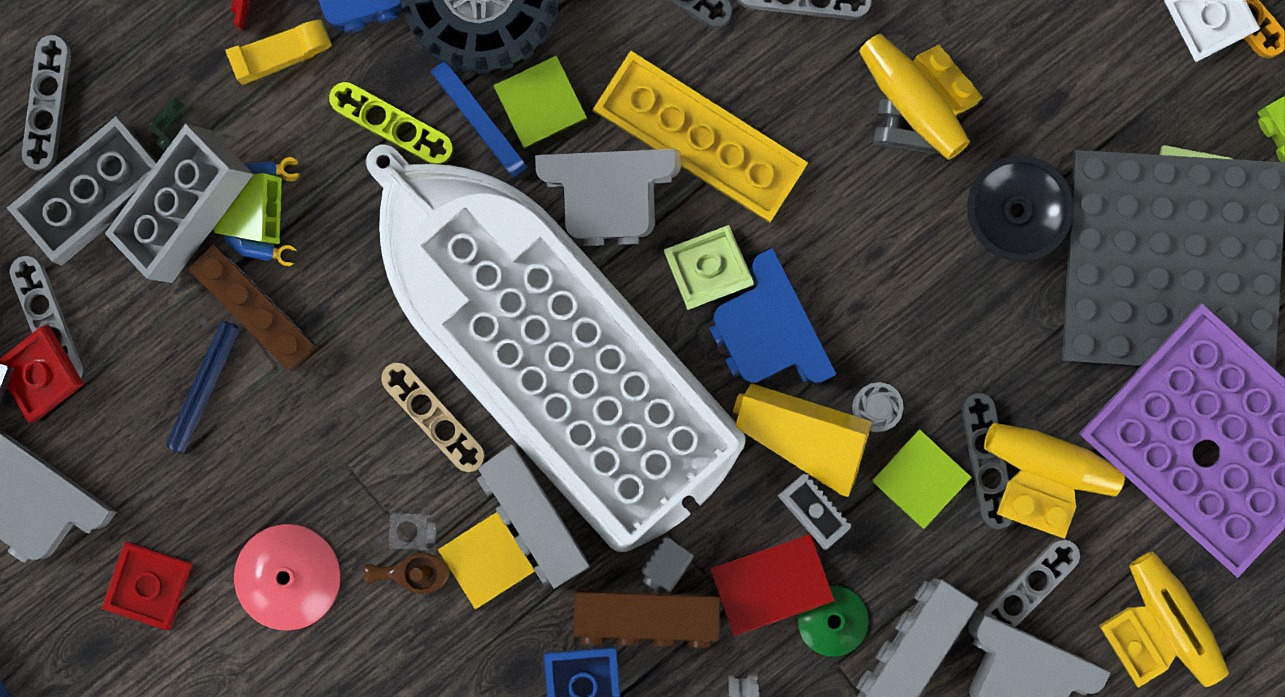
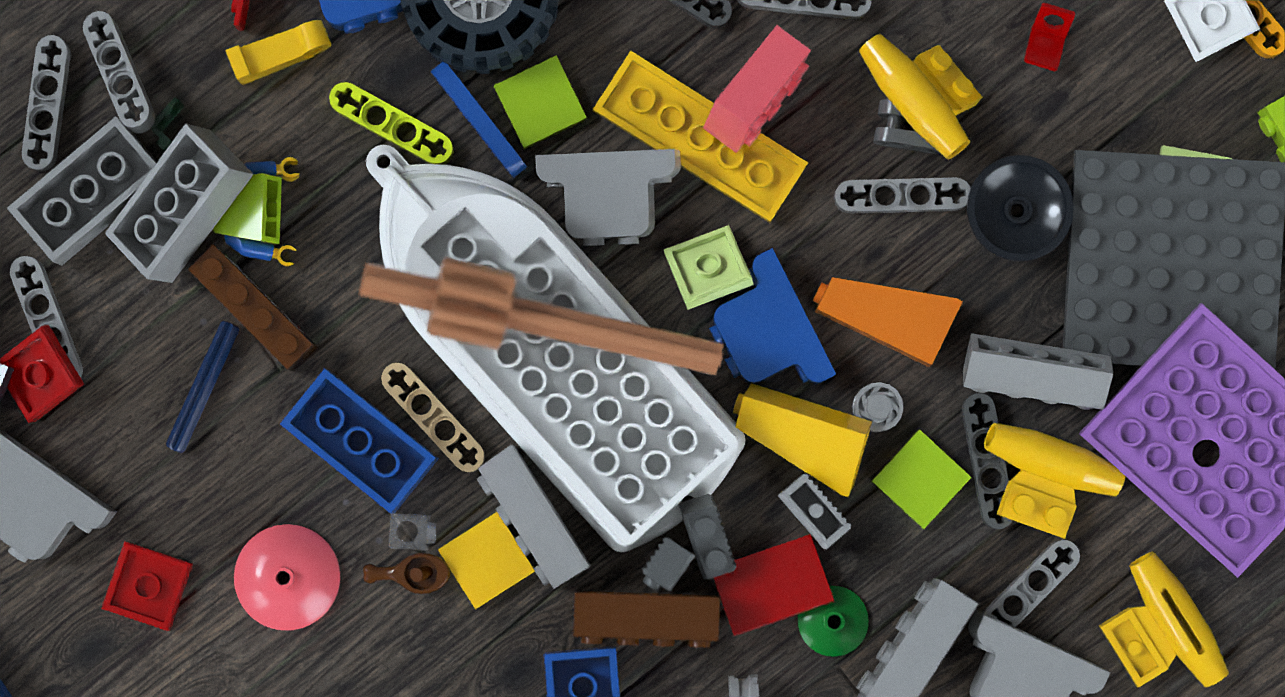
(116, 73): none -> light grey beam
(359, 441): none -> blue brick
(479, 304): none -> nougat axle
(707, 536): none -> dark grey brick
(758, 90): none -> coral brick
(894, 317): none -> orange slope
(902, 191): none -> light grey beam
(1037, 372): none -> light grey brick
(1048, 40): none -> red bracket

